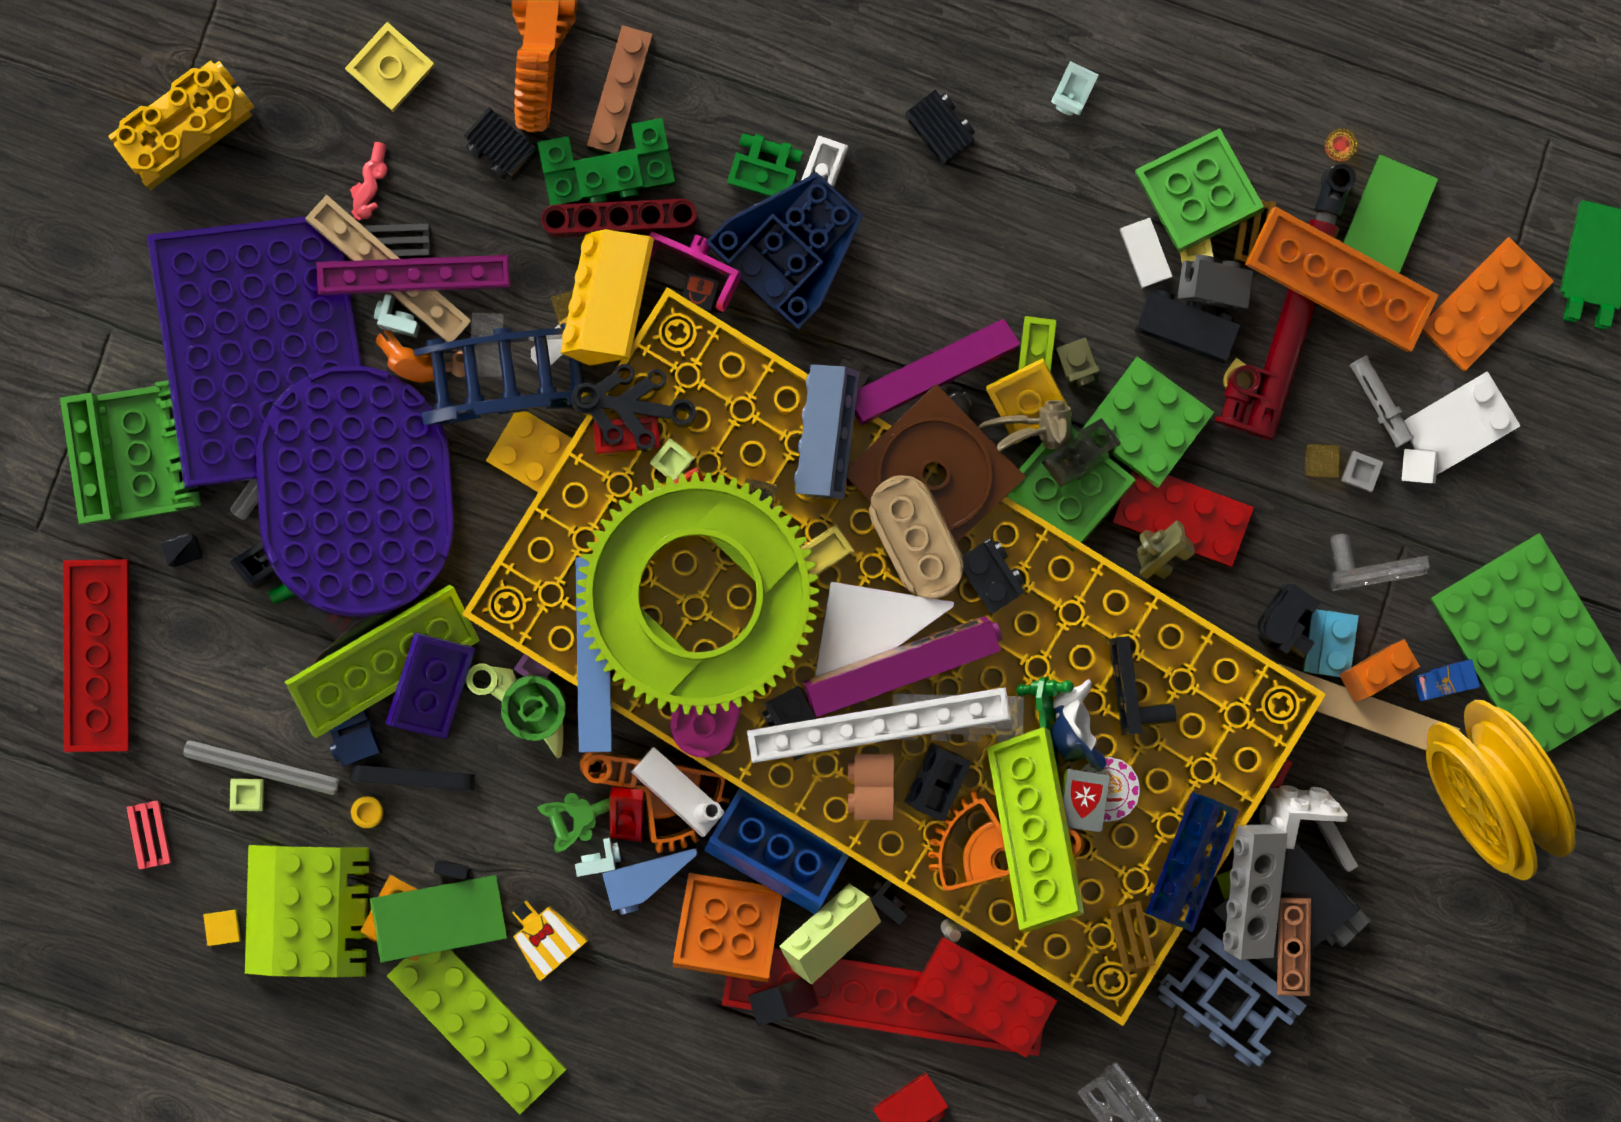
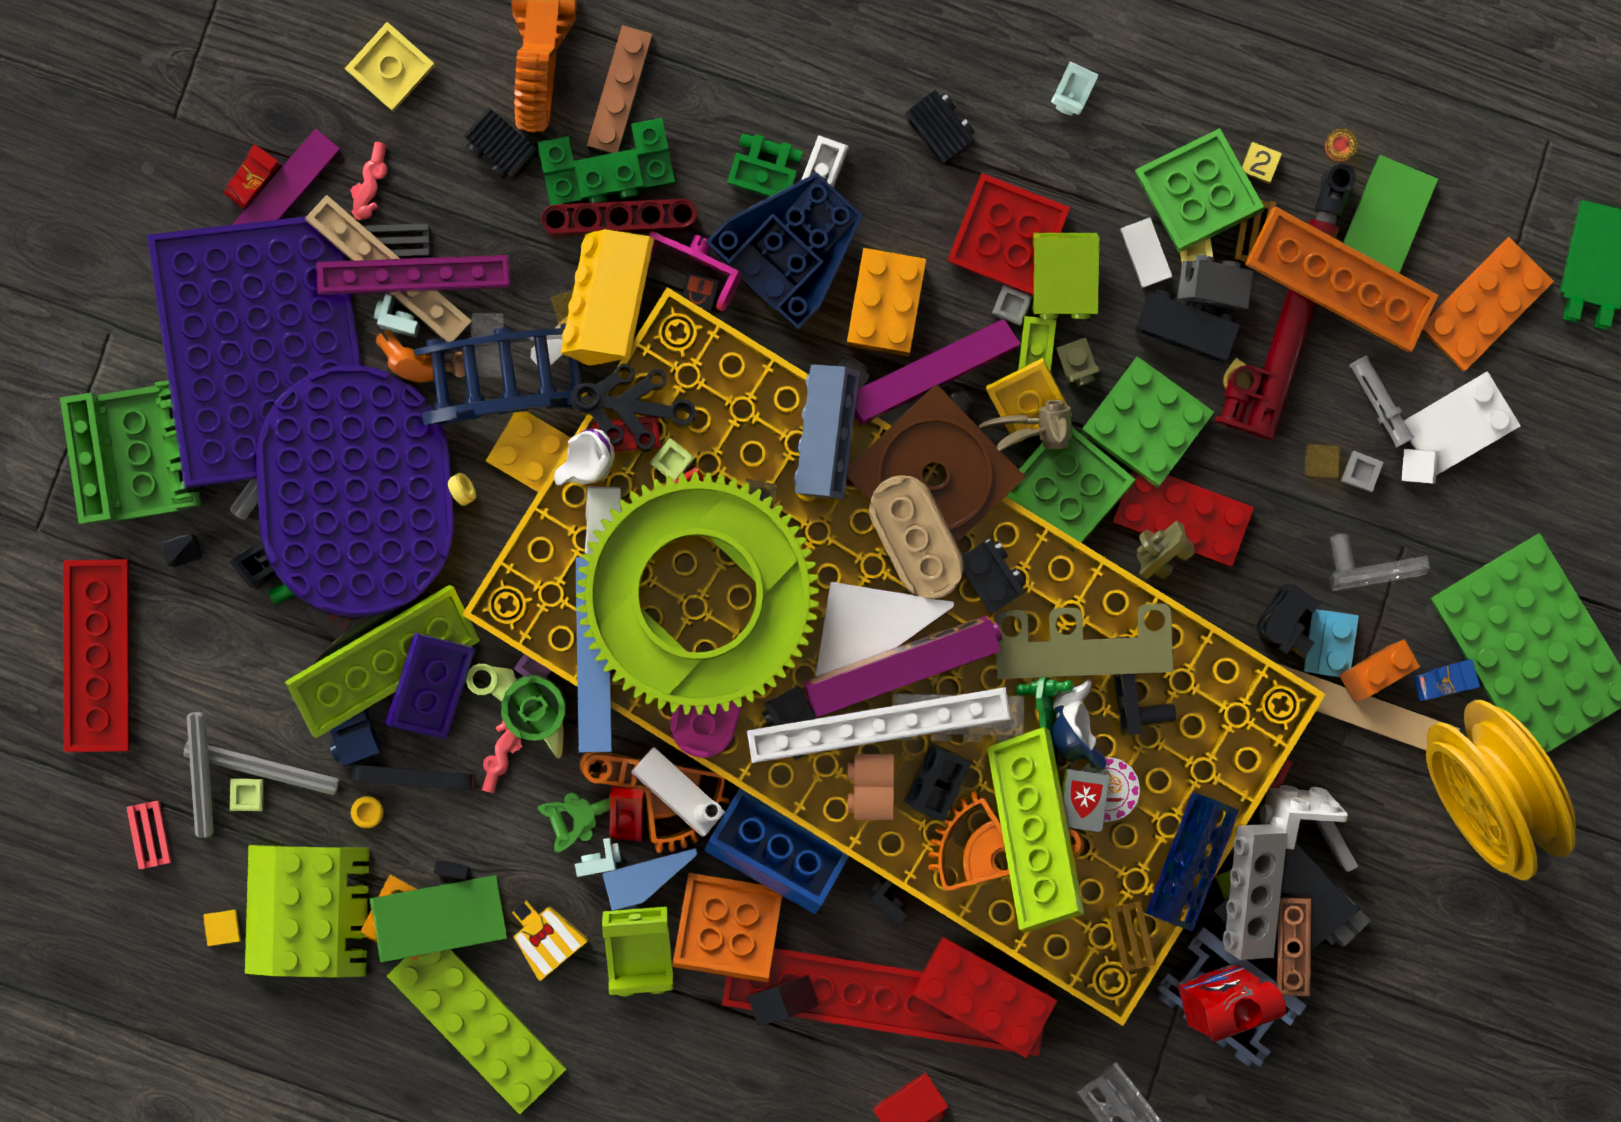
(181, 123): yellow brick -> none
(200, 774): none -> light grey axle
(252, 177): none -> red leg
(291, 180): none -> magenta tile
(462, 489): none -> light yellow tile
(498, 764): none -> coral animal
(588, 457): none -> white hair
(598, 504): none -> white slope
(638, 951): none -> lime panel
(827, 549): light yellow tile -> none
(830, 933): yellowish green brick -> none
(886, 302): none -> light orange brick
(952, 929): white animal -> none
(999, 232): none -> red plate
(1012, 305): none -> light grey tile
(1066, 274): none -> lime panel
(1078, 657): none -> olive piece
(1083, 454): clear smoke brick -> none
(1229, 1002): none -> red piece
(1261, 162): none -> light yellow tile

